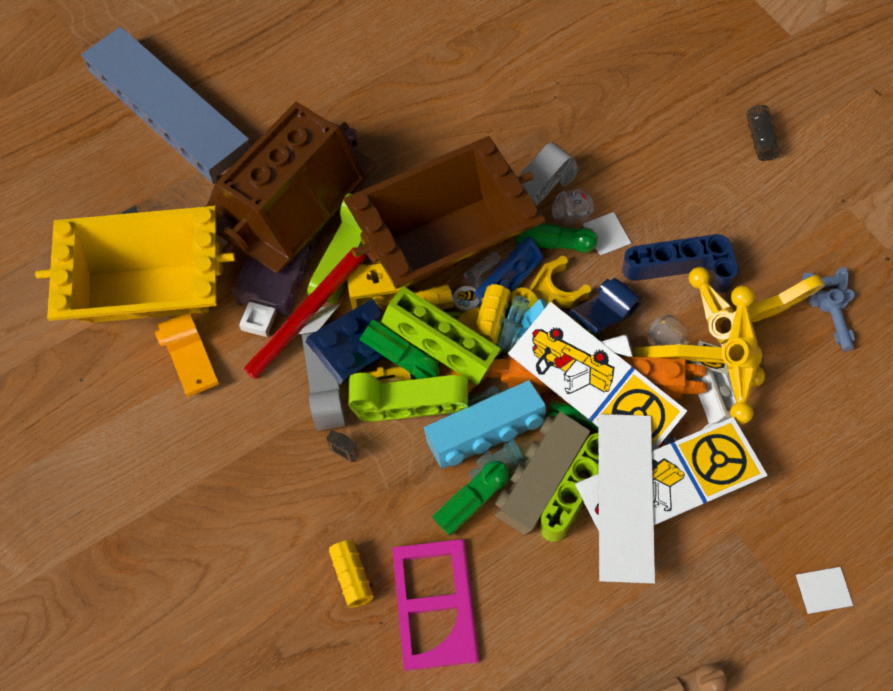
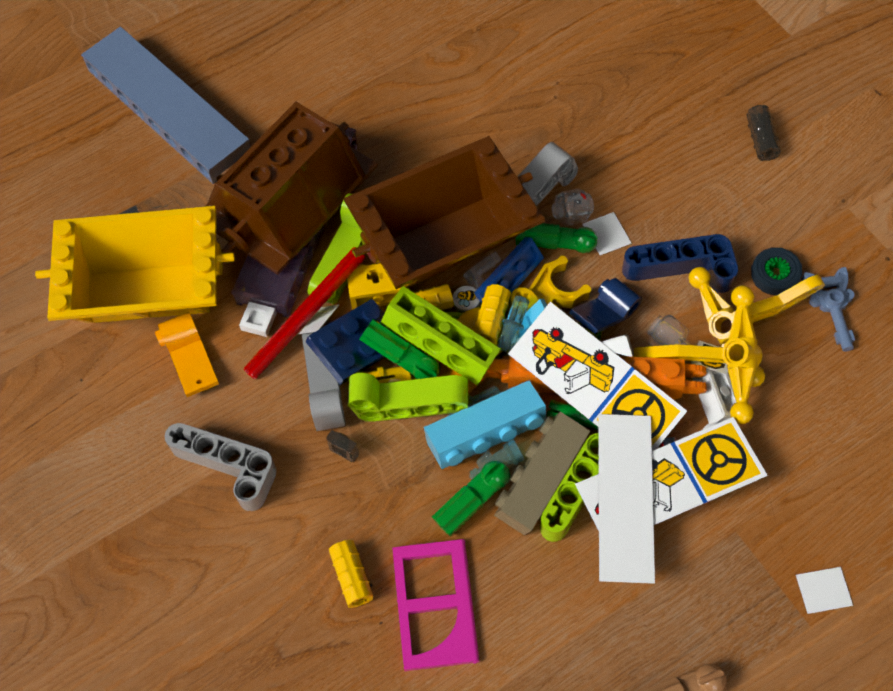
(218, 459): none -> light grey beam
(789, 269): none -> black bush

